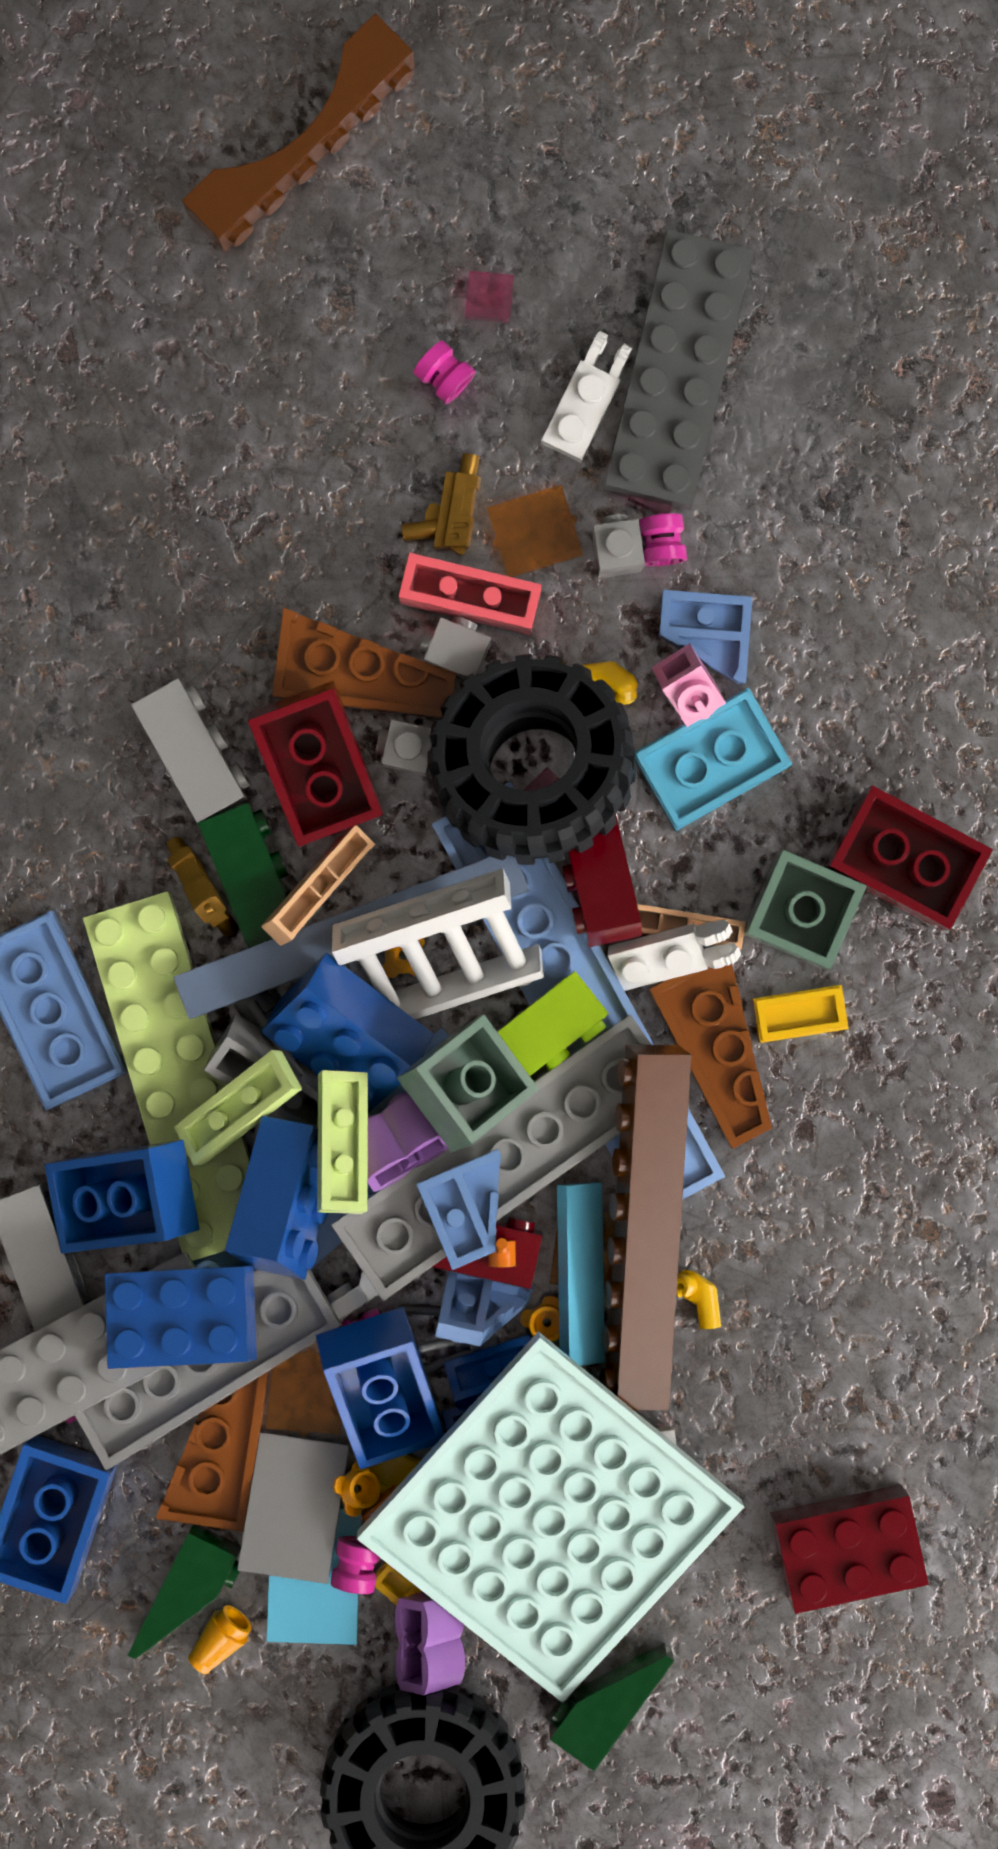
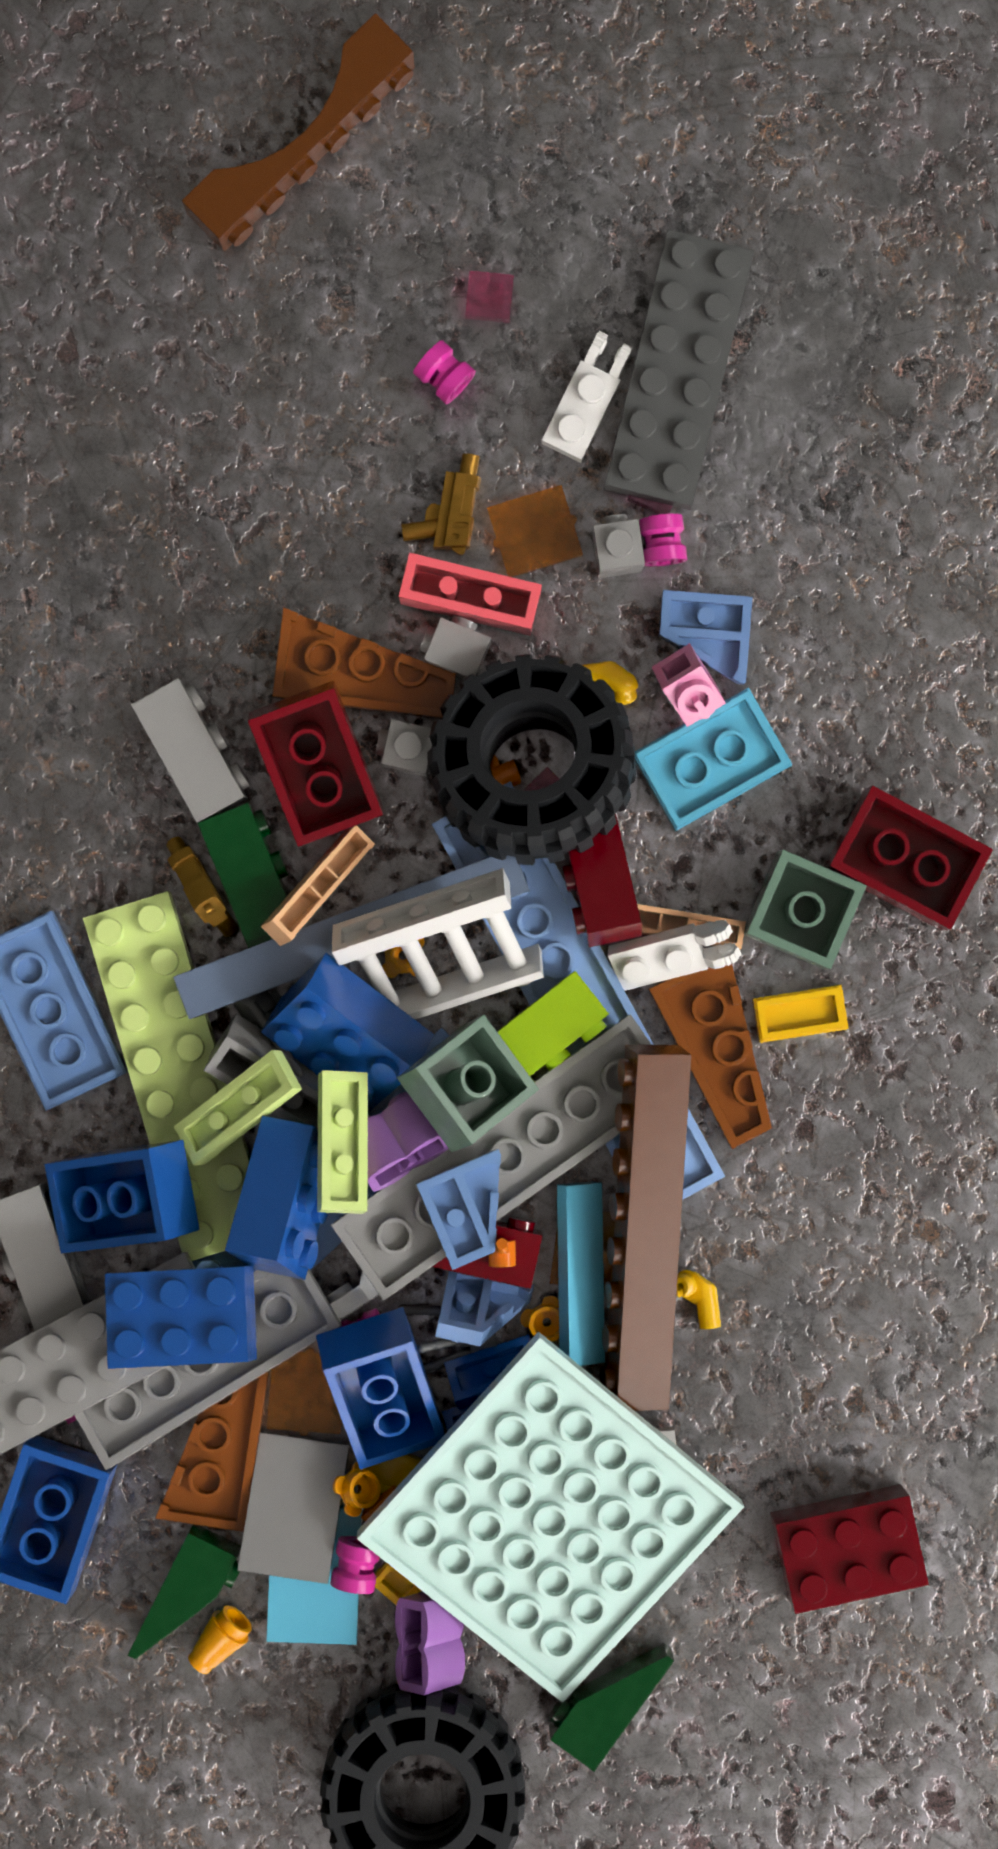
(505, 772): none -> orange hand

